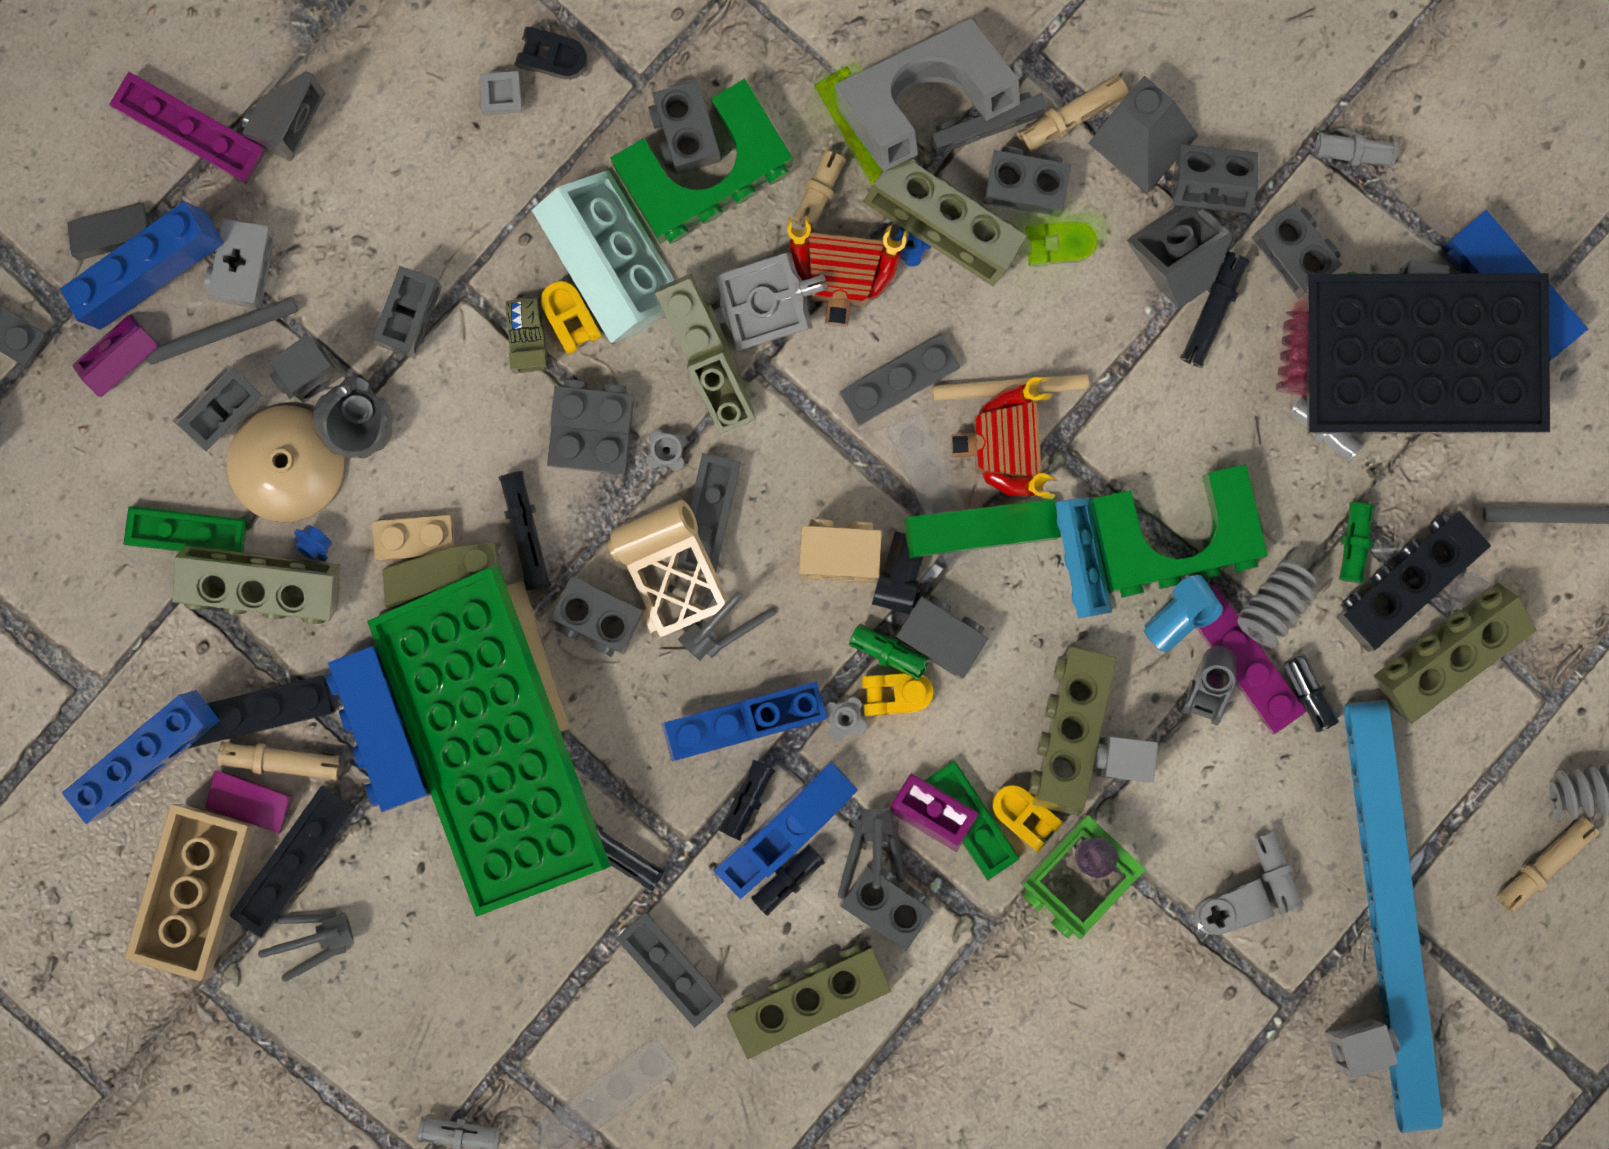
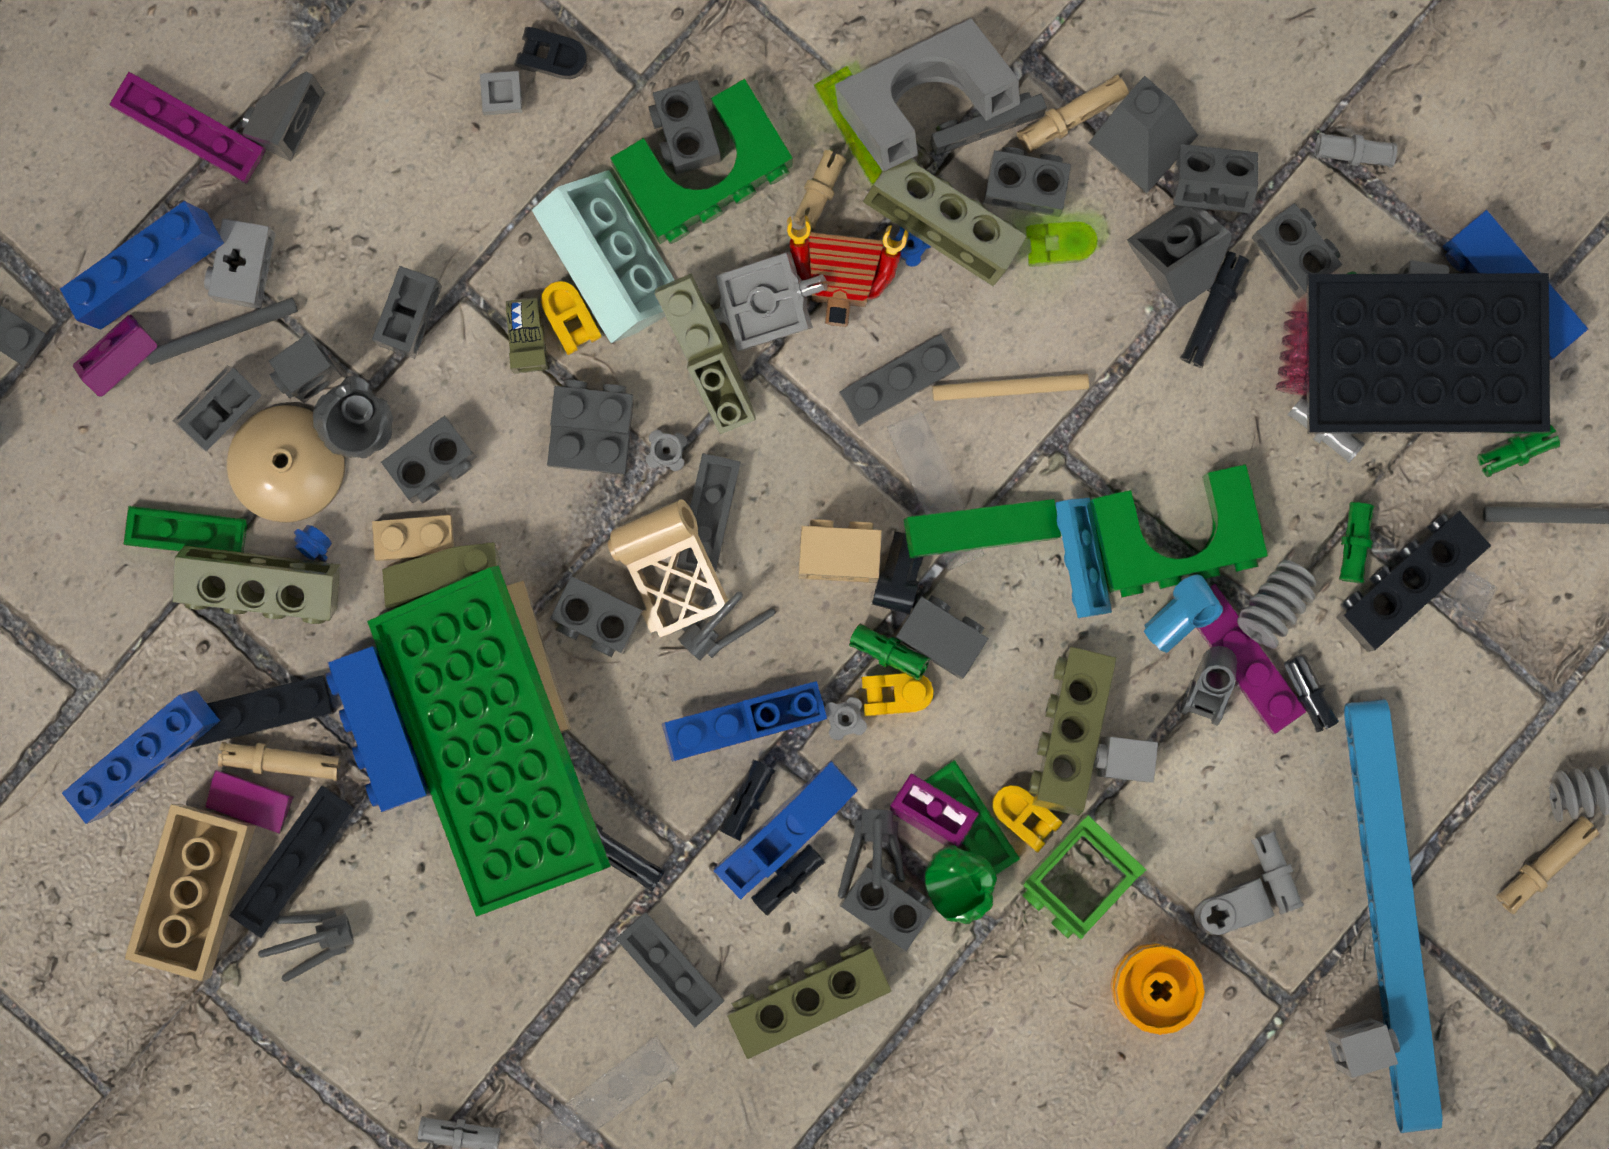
(105, 231): dark grey slope -> none
(423, 451): none -> dark grey brick
(524, 530): black pin -> none
(960, 884): none -> green hair
(1008, 441): torso -> none
(1104, 860): clear purple wheel -> none
(1180, 993): none -> light orange wheel
(1455, 652): olive brick -> none
(1517, 451): none -> green pin

